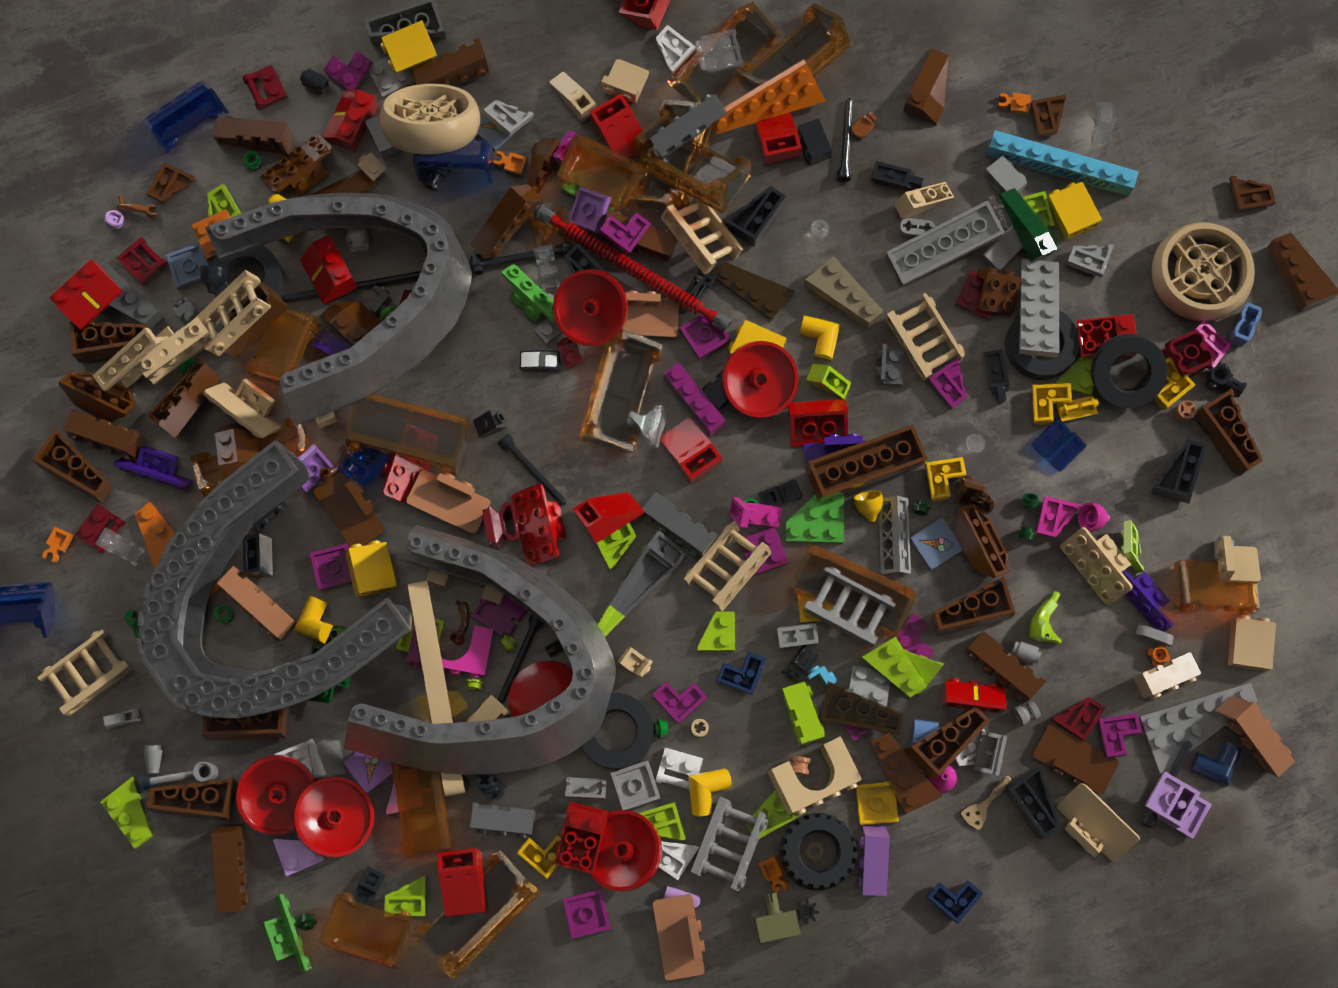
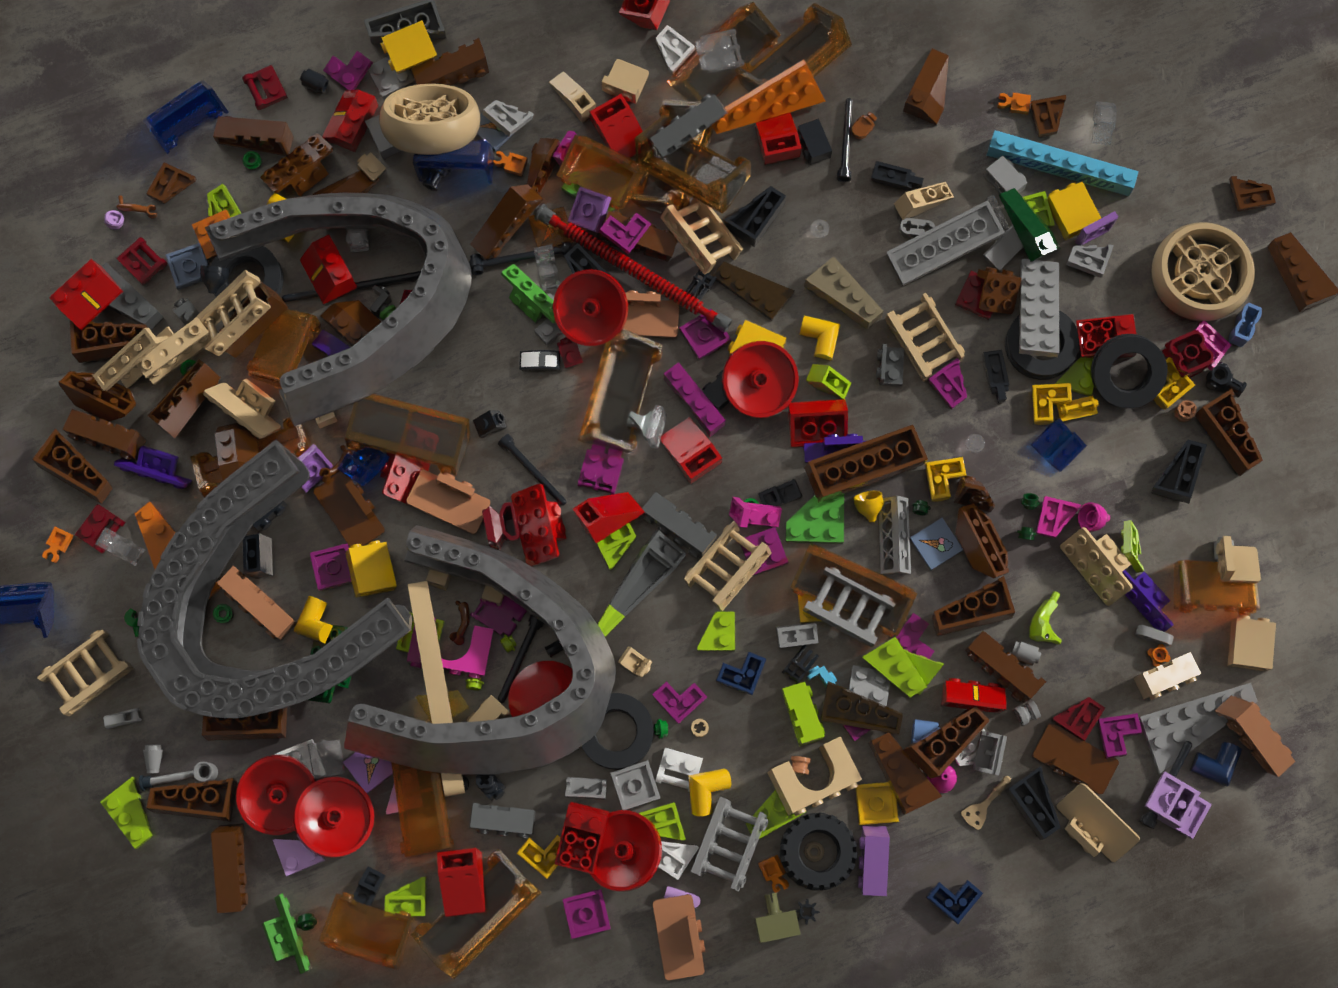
(601, 468): none -> magenta plate
(1096, 229): none -> medium lavender tile

